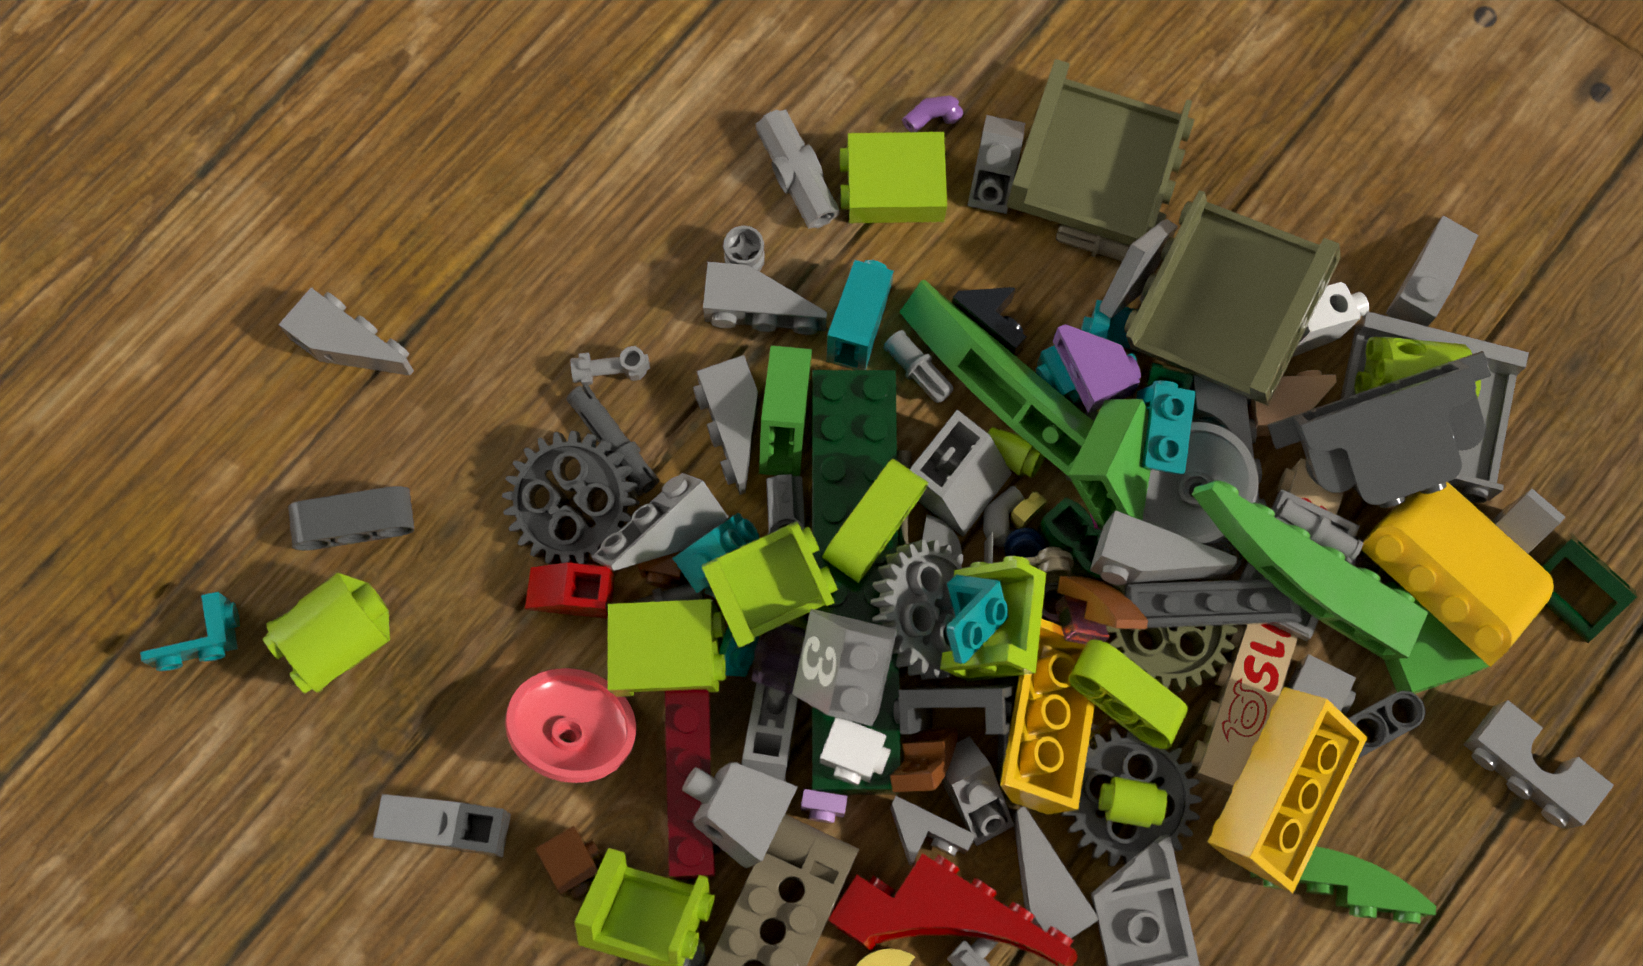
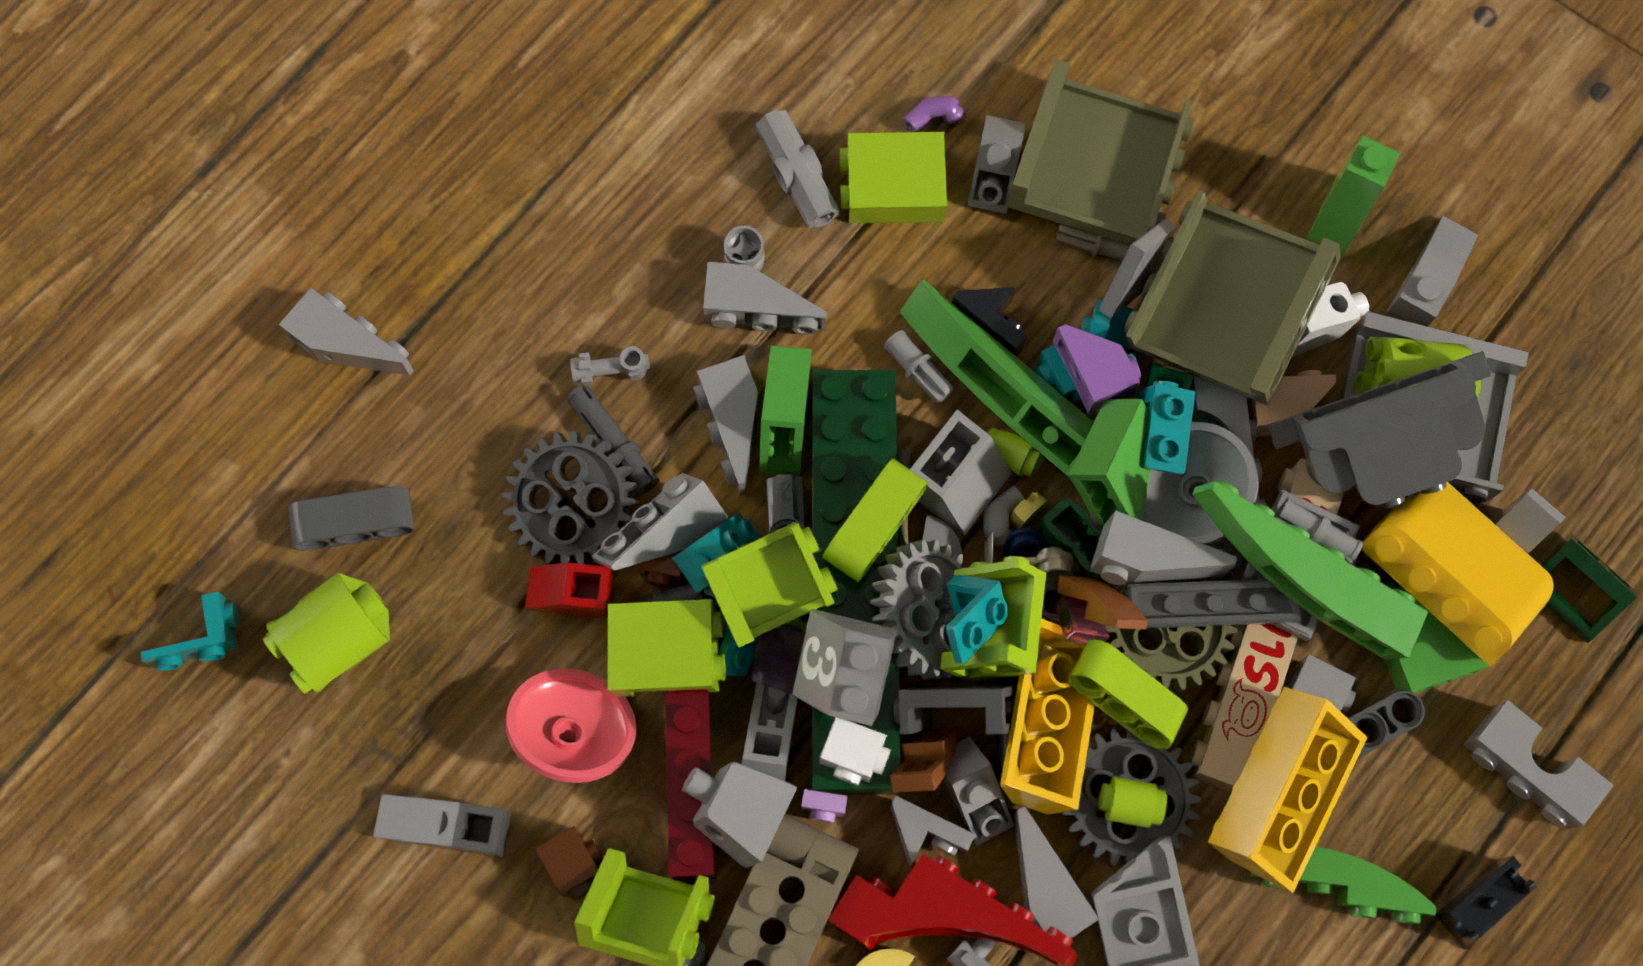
(859, 315): teal slope -> none
(1353, 193): none -> bright green slope
(1485, 901): none -> black hinge

